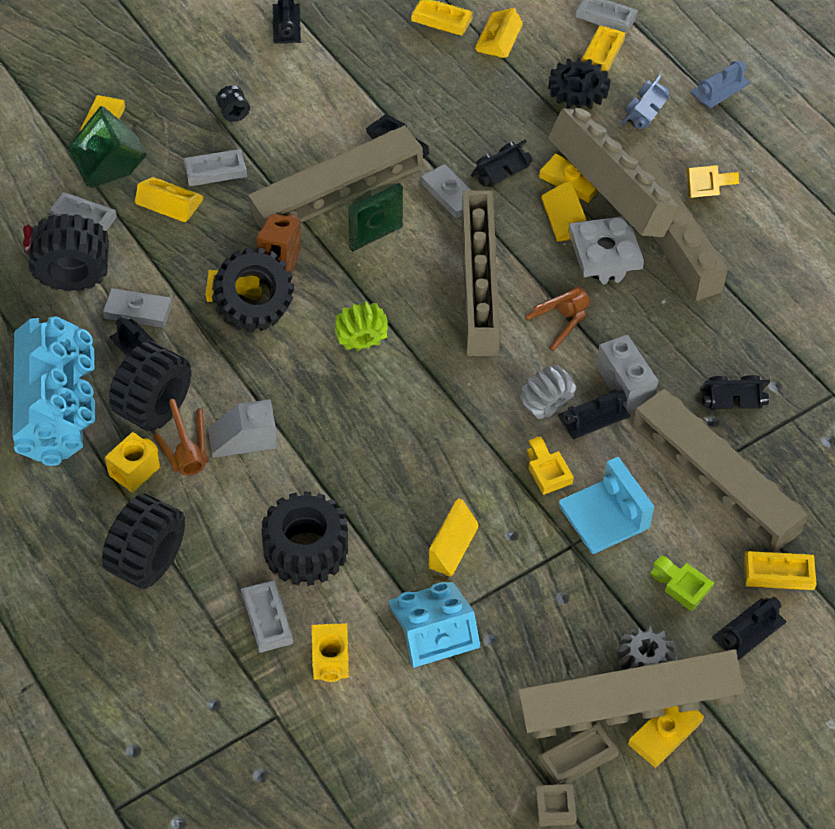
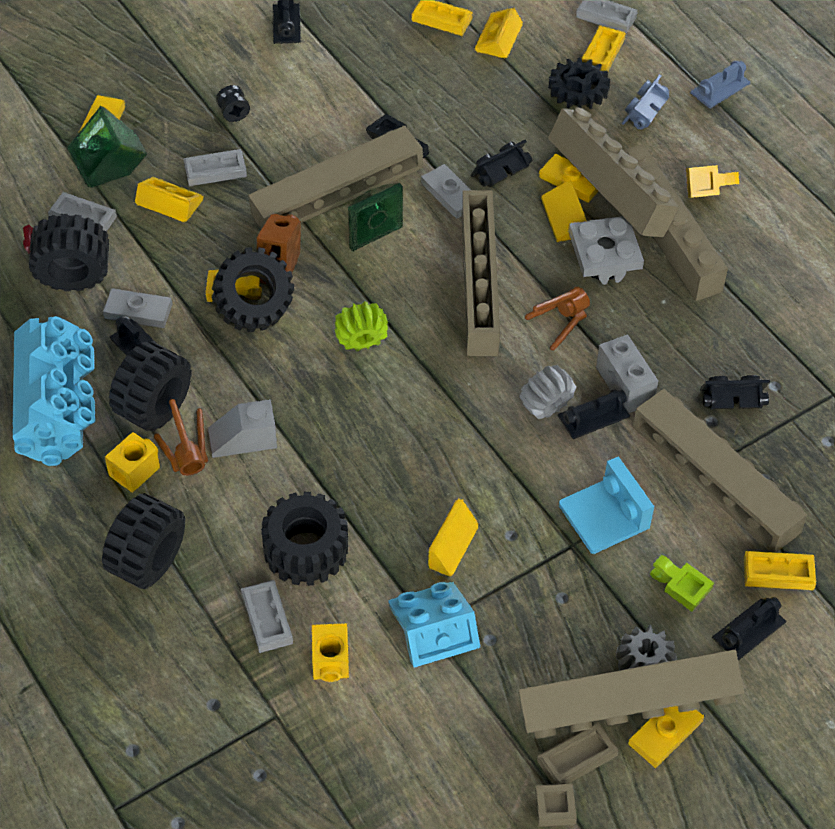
(547, 469): yellow plate -> none

